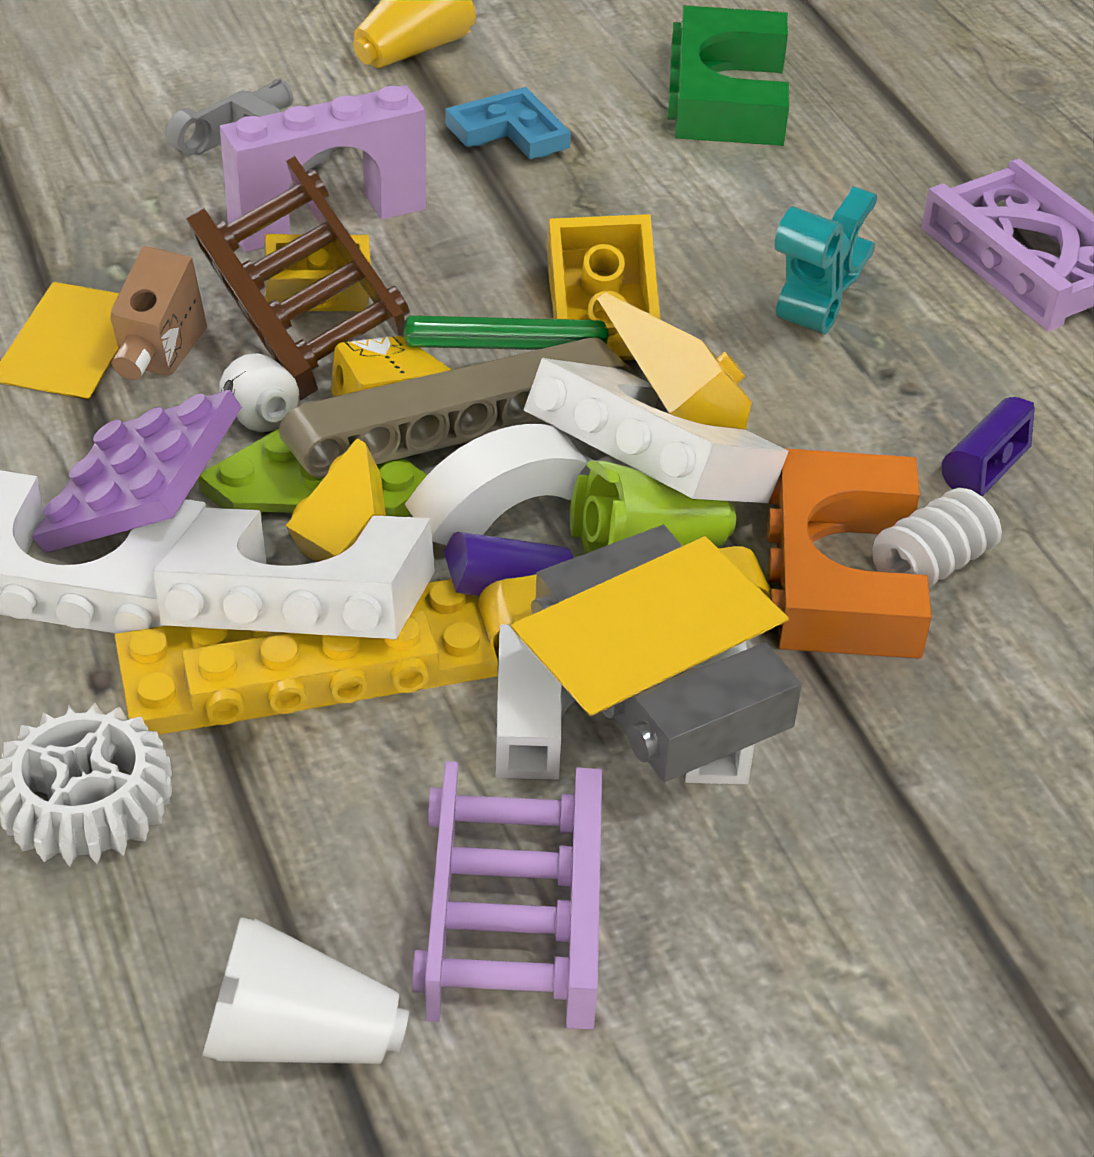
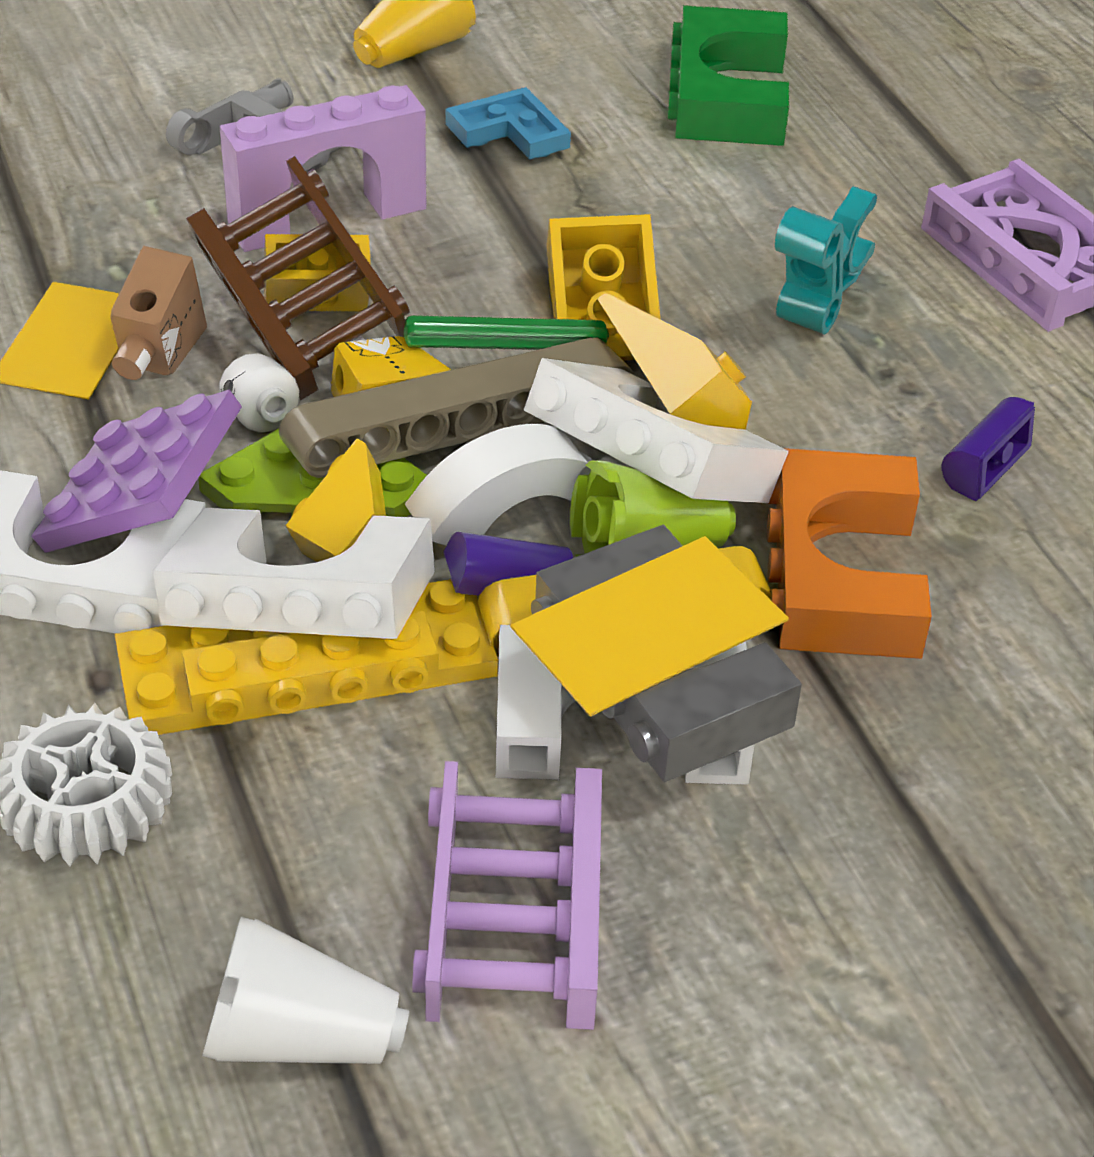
(939, 537): white piece -> none

